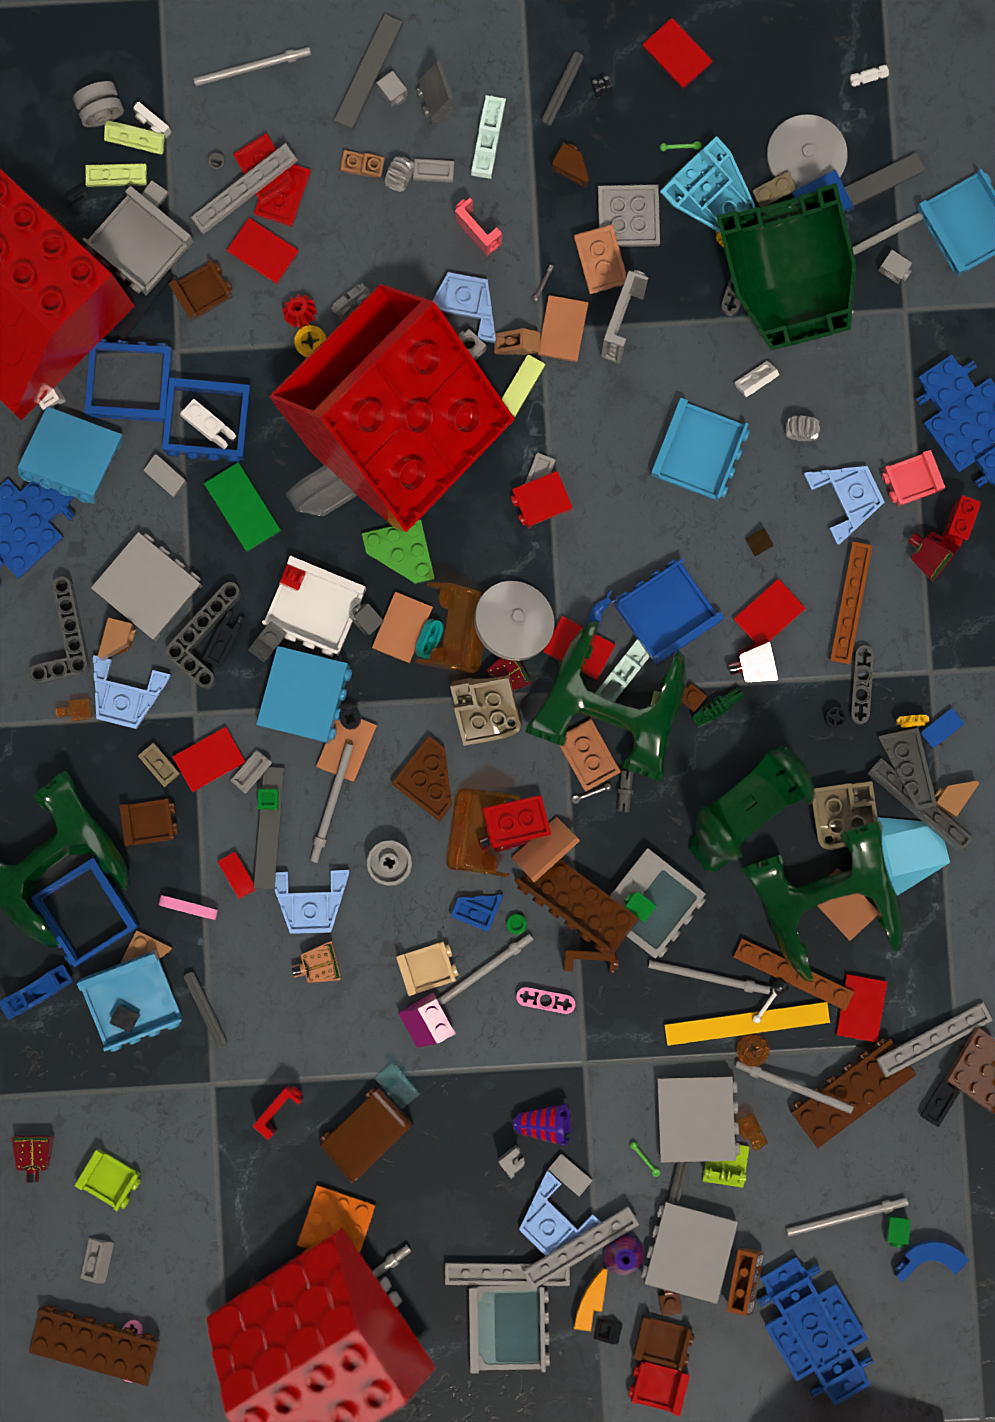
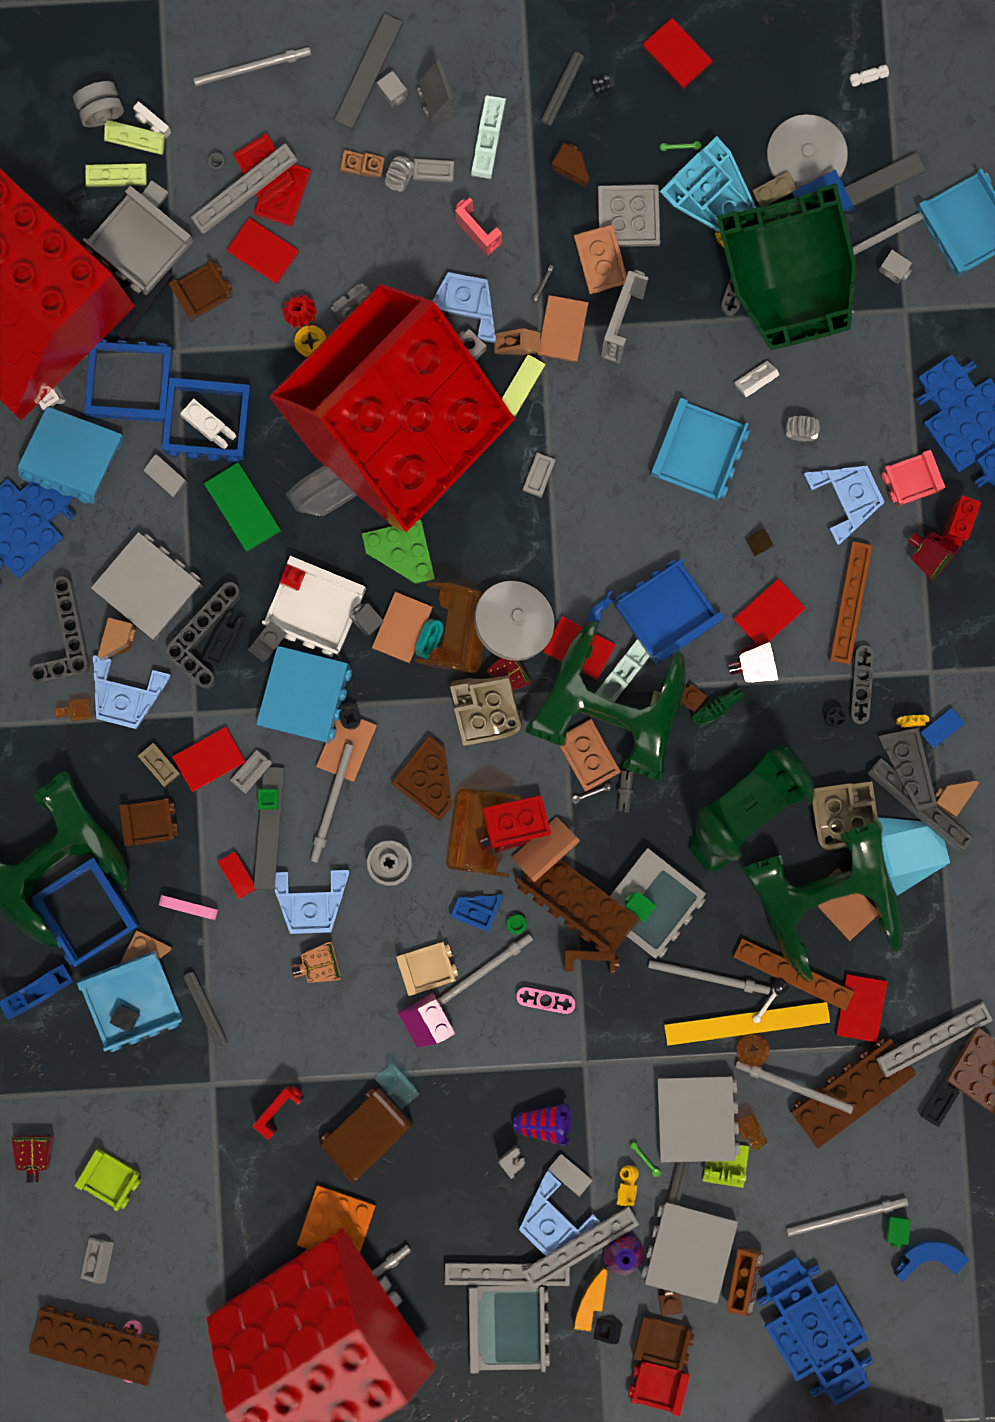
(541, 499): red panel -> none
(627, 1191): none -> yellow plate

